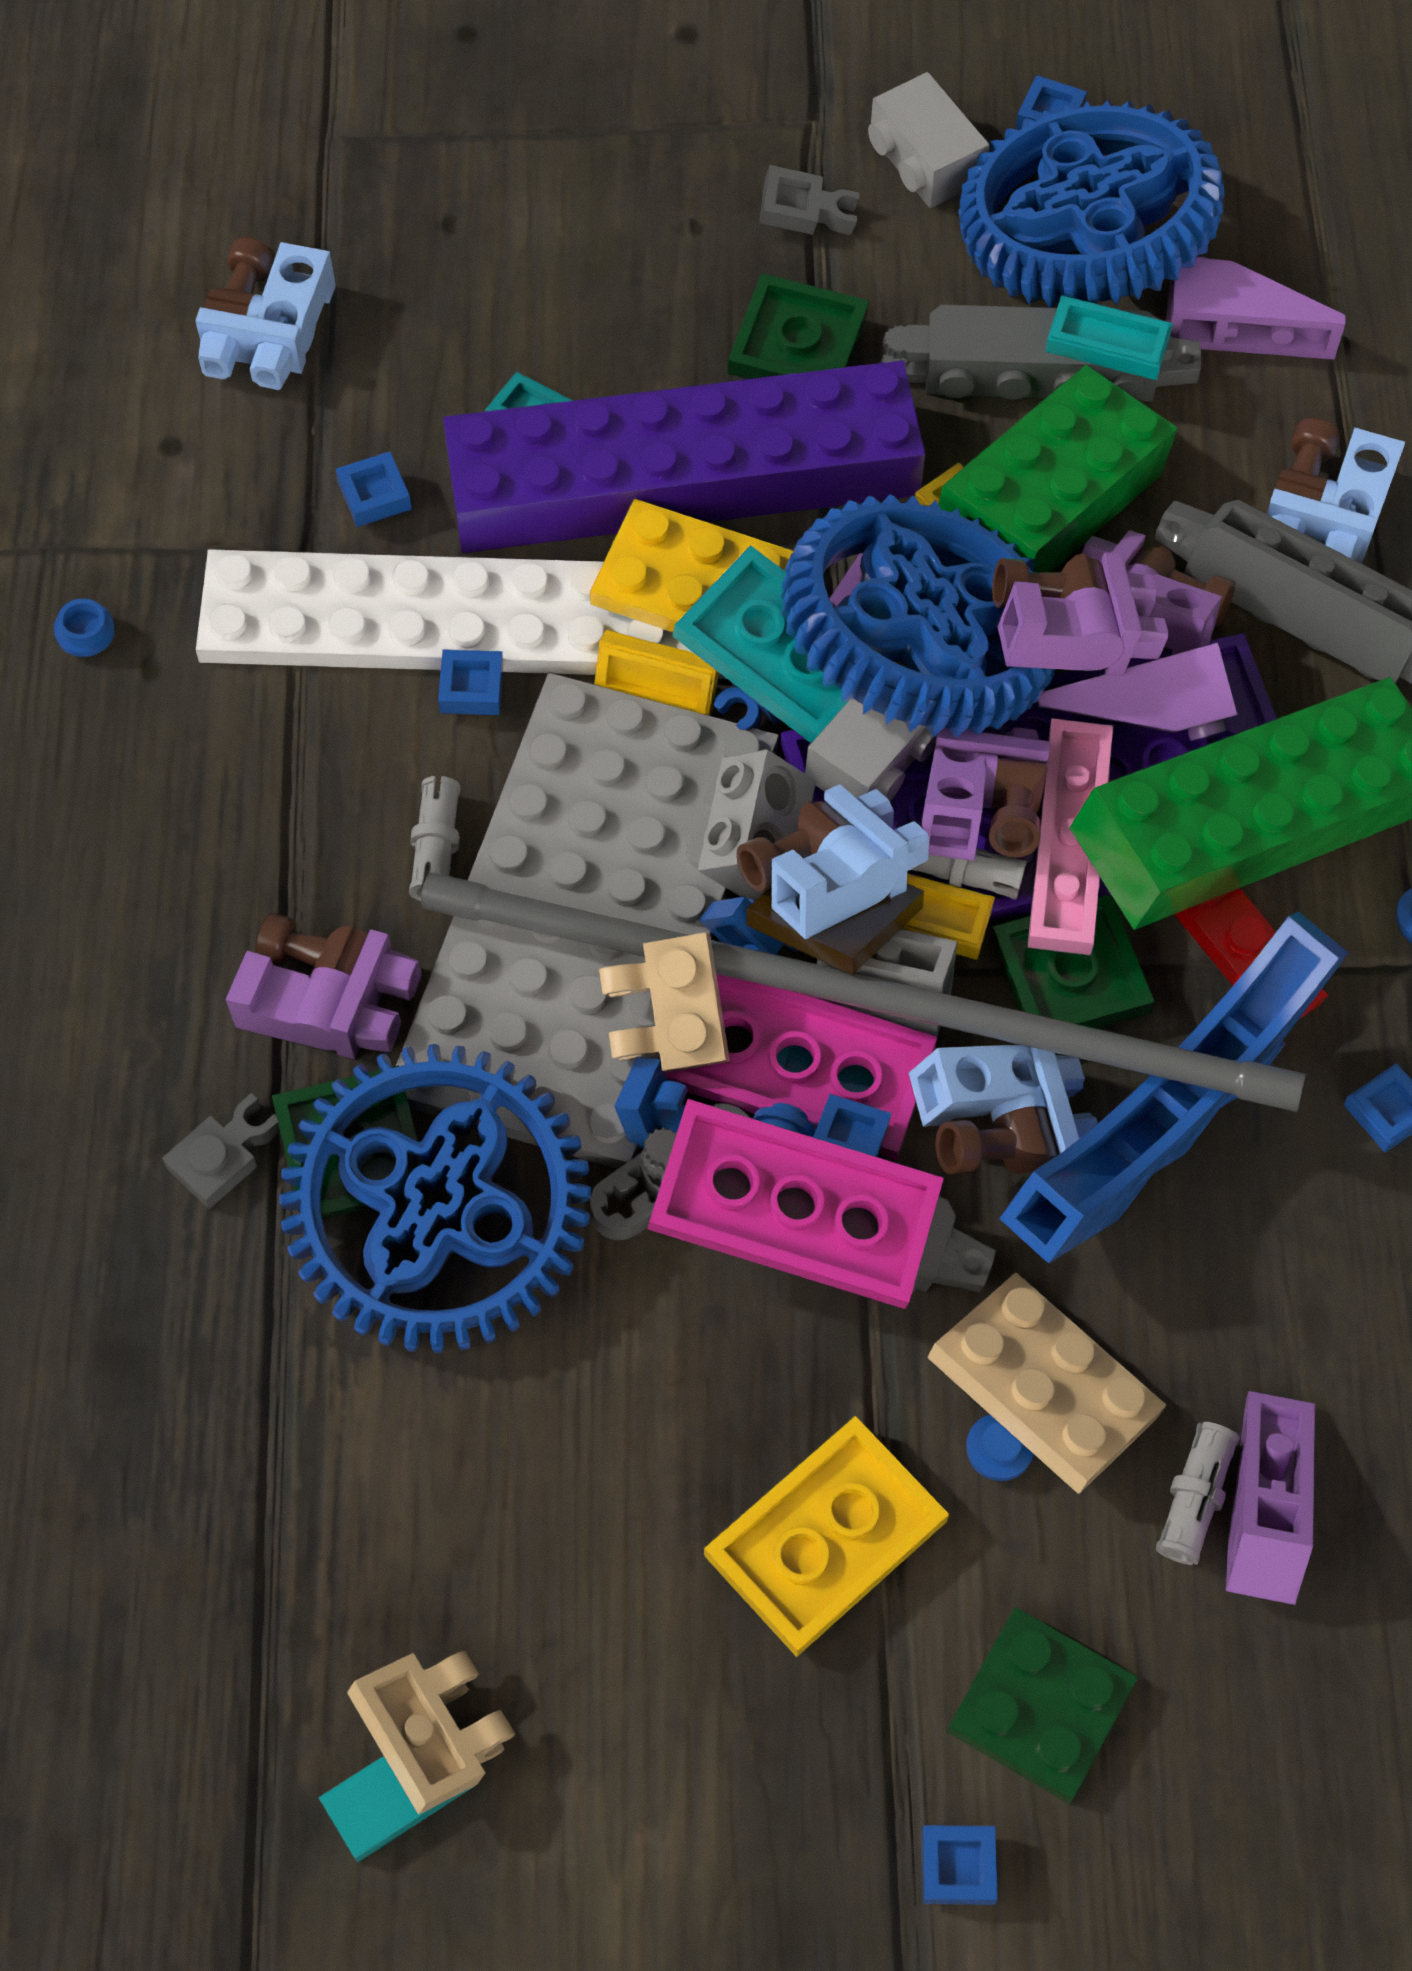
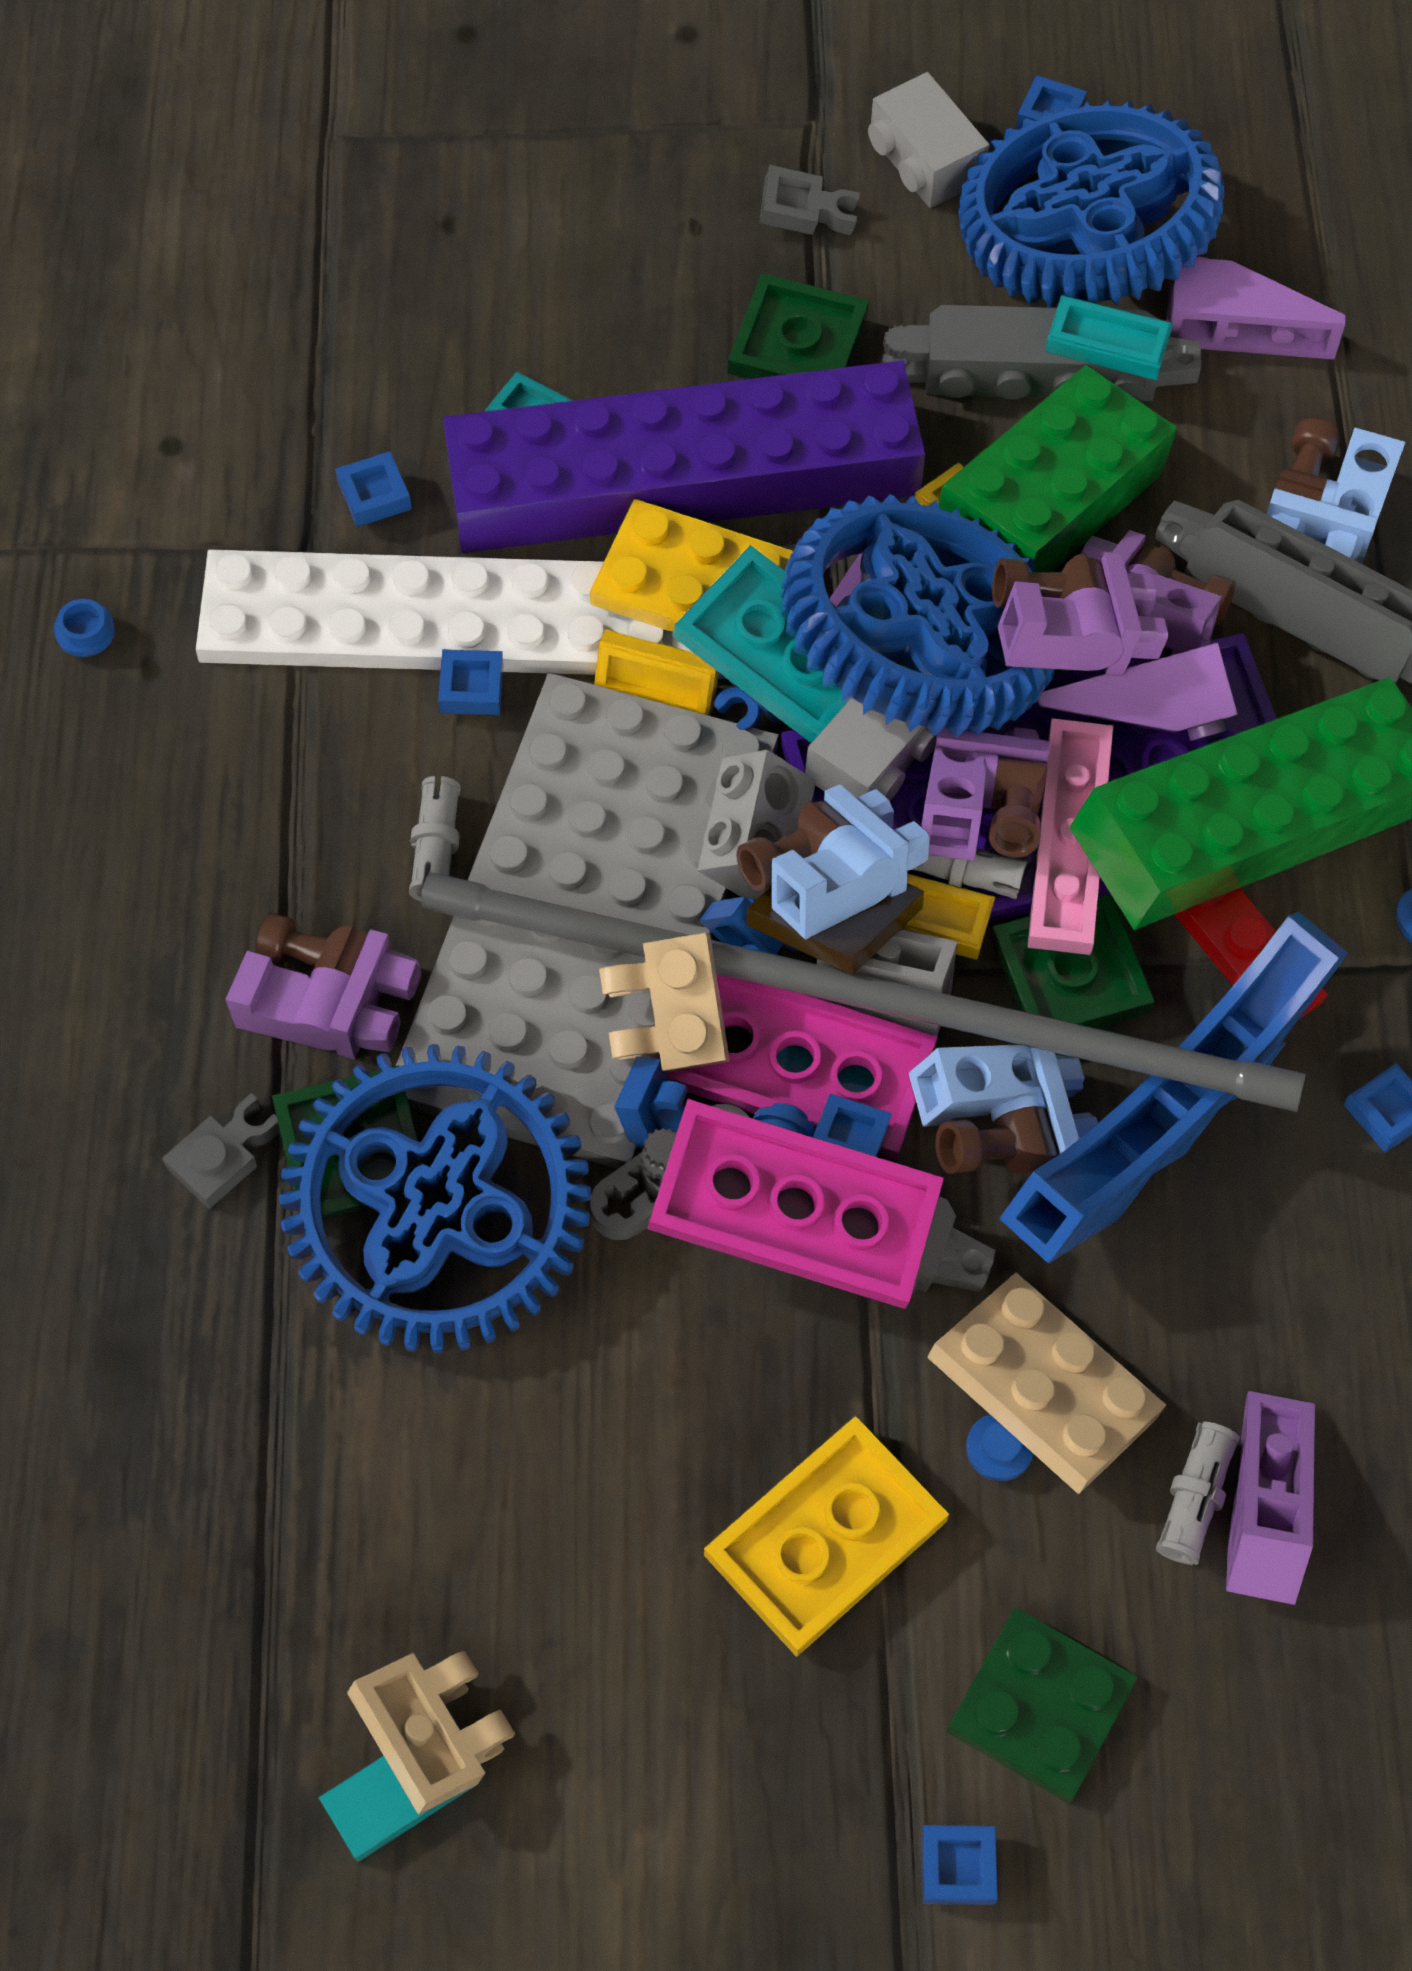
(269, 328): light blue hips -> none

